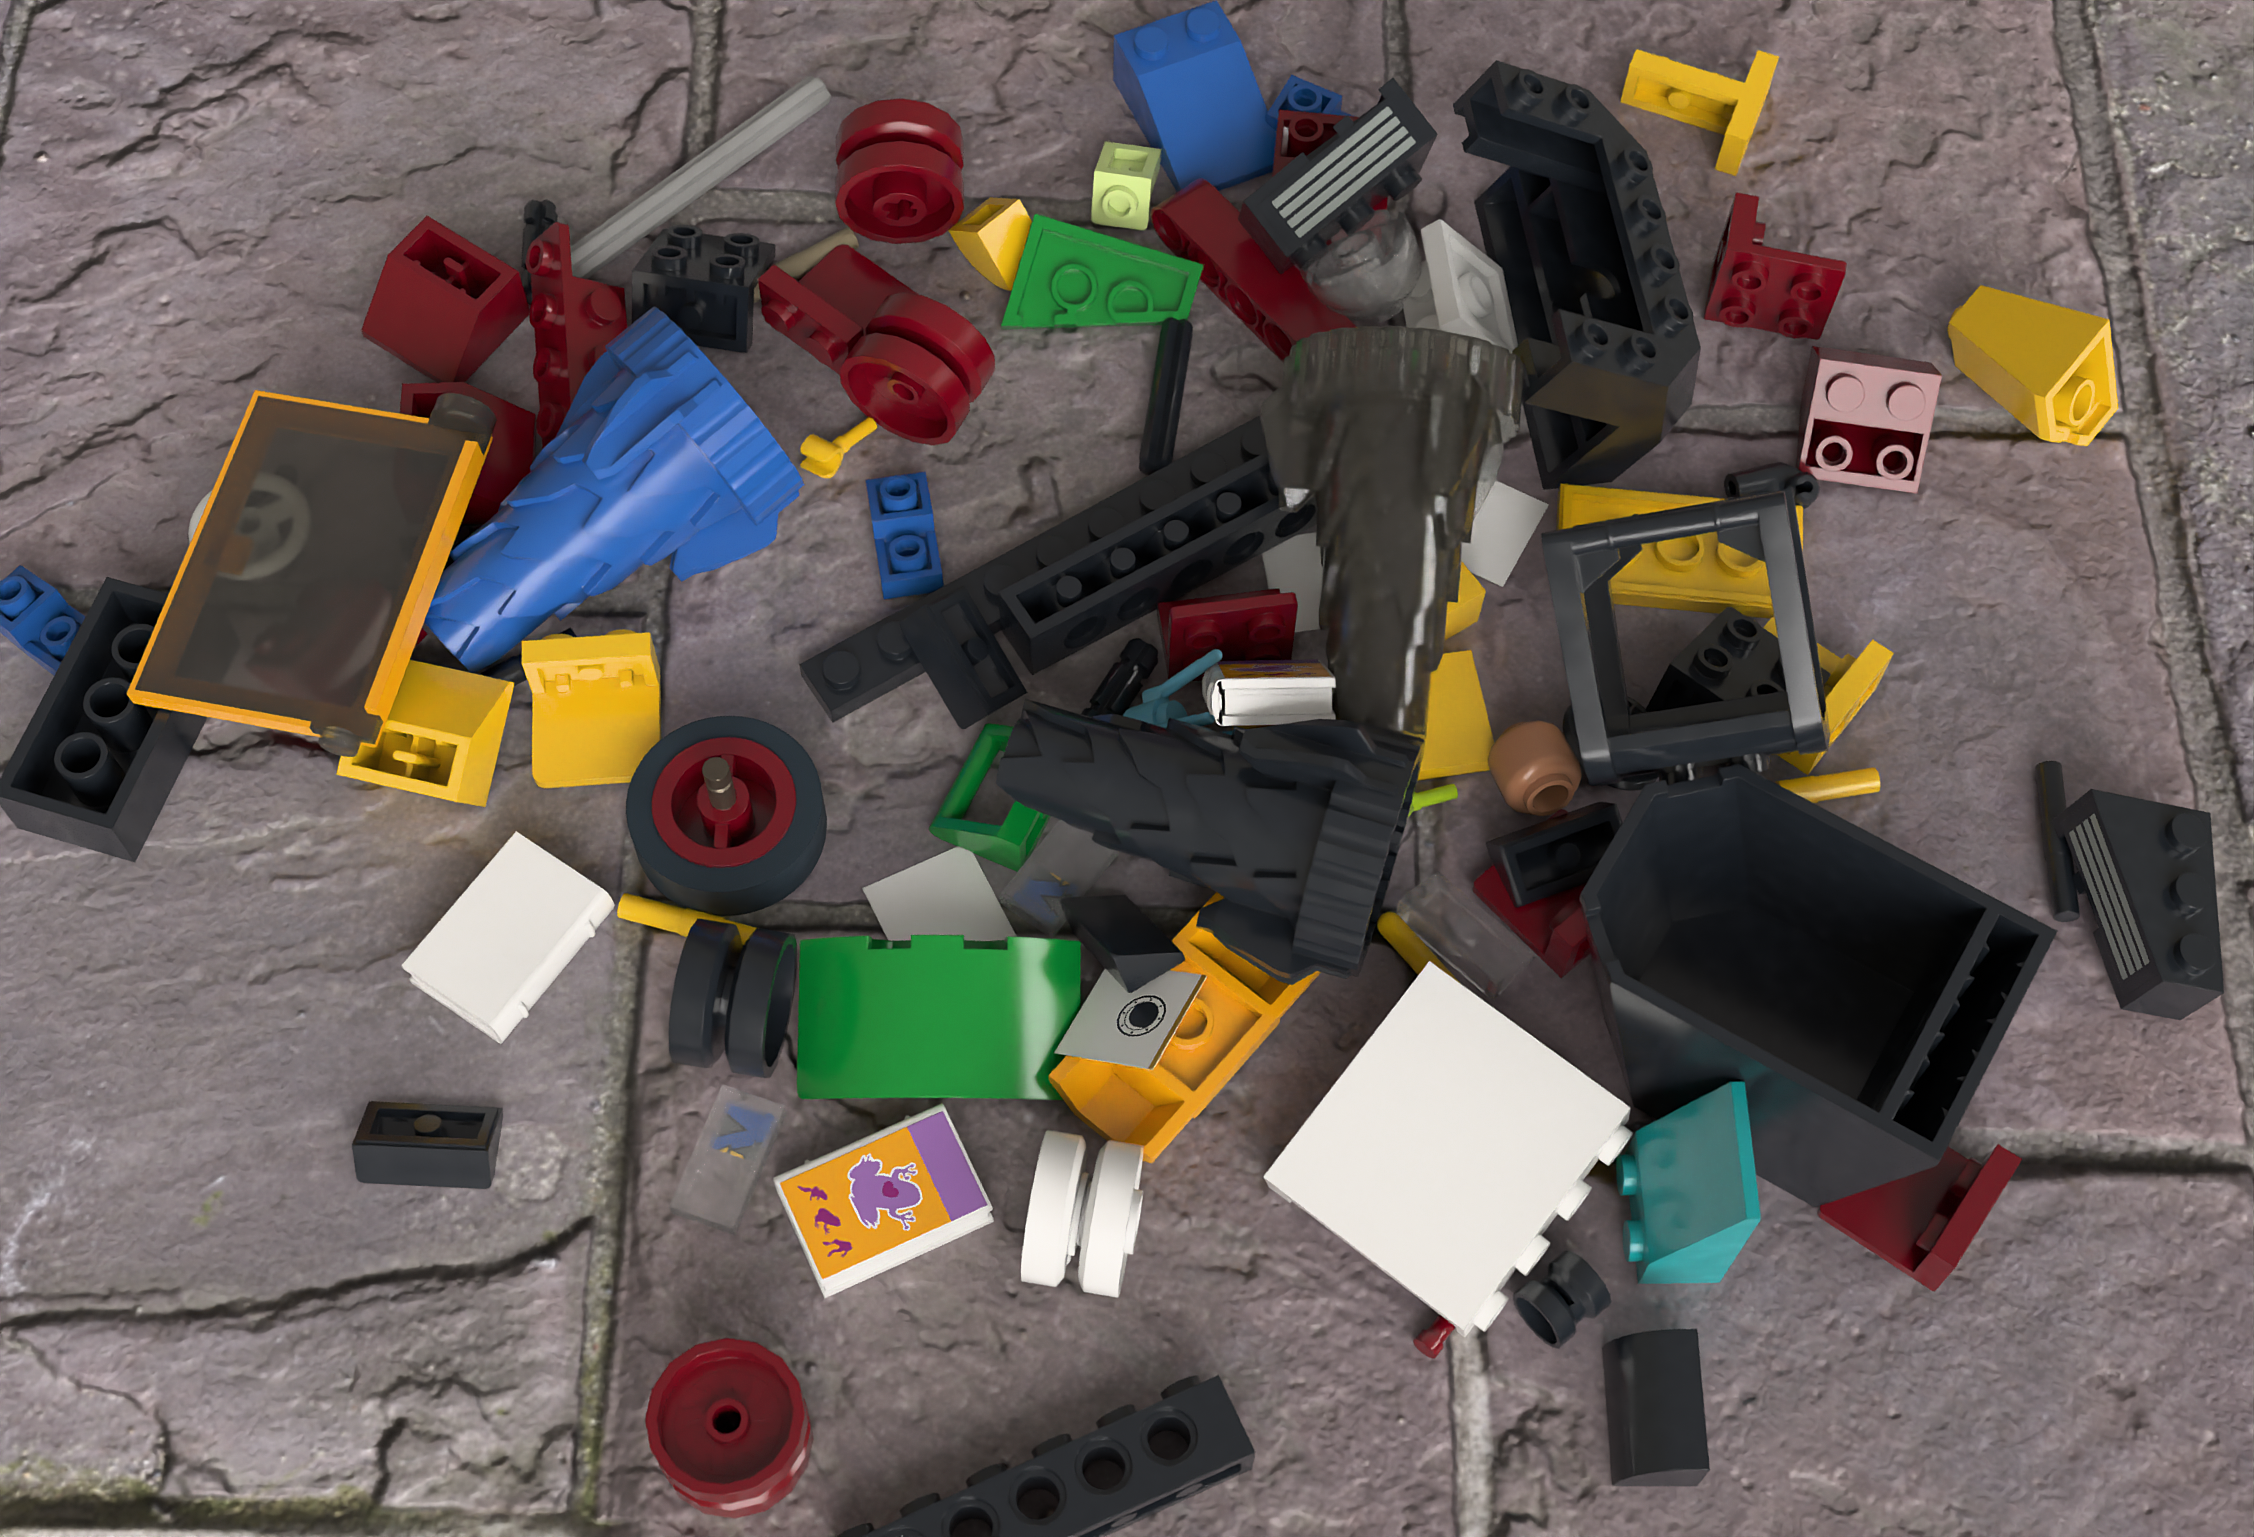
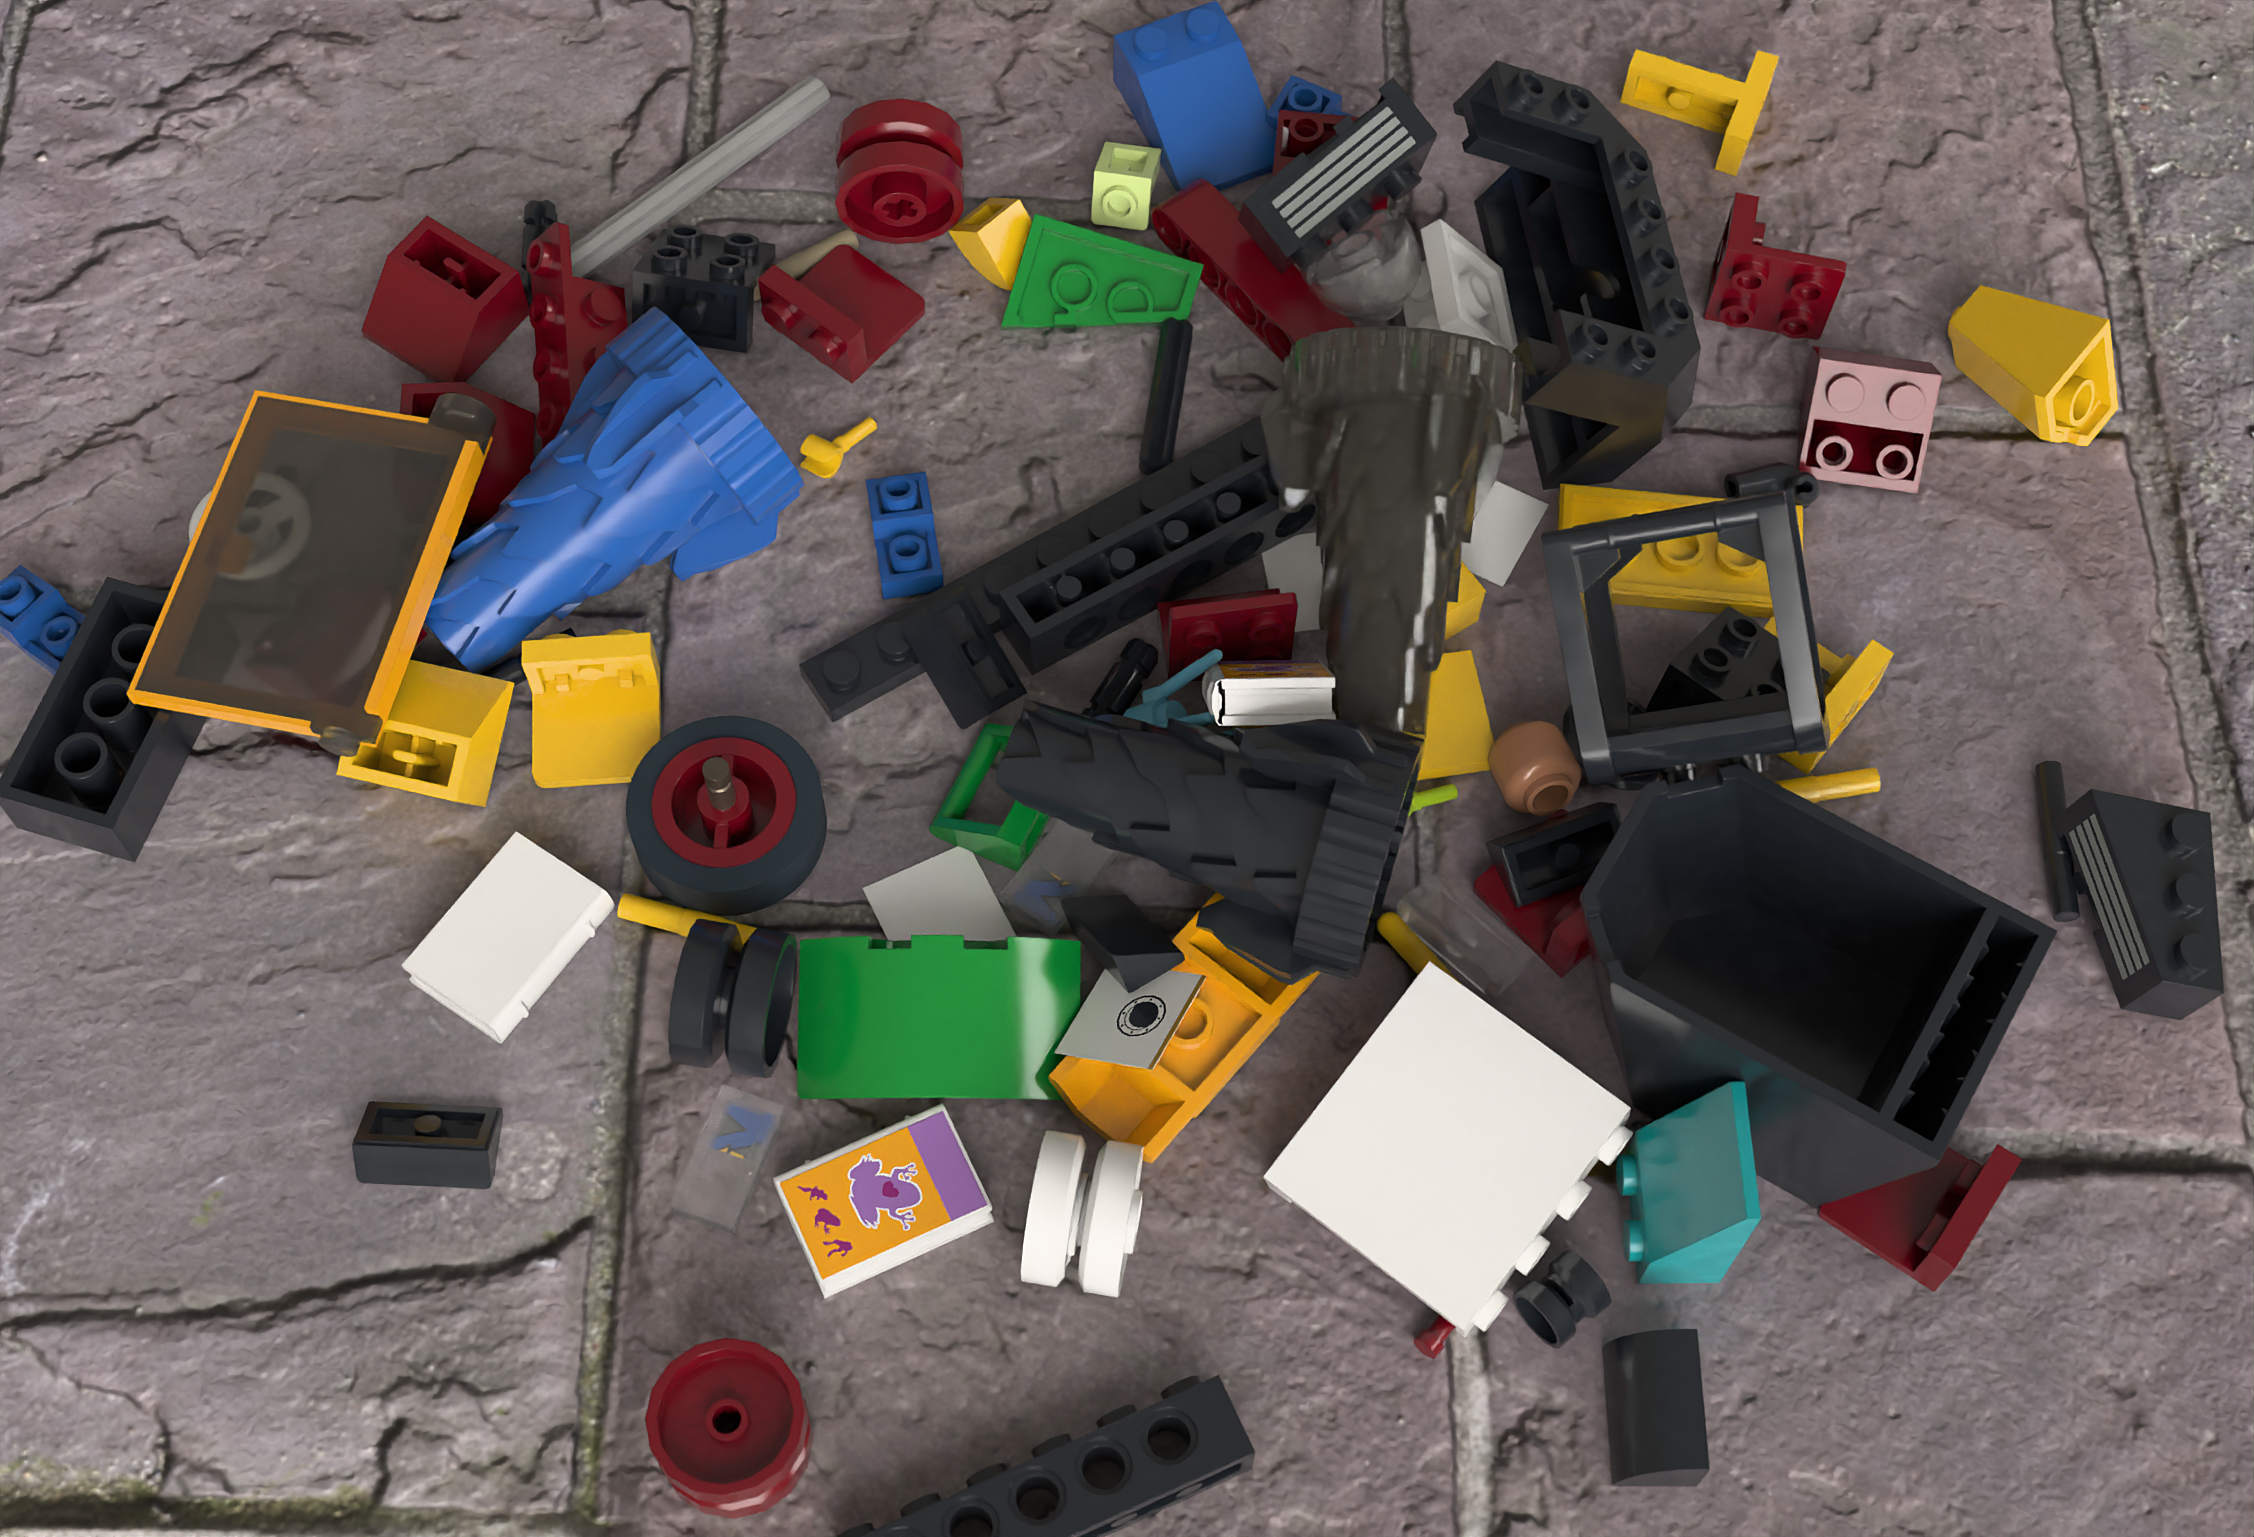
(917, 368): dark red wheel -> none

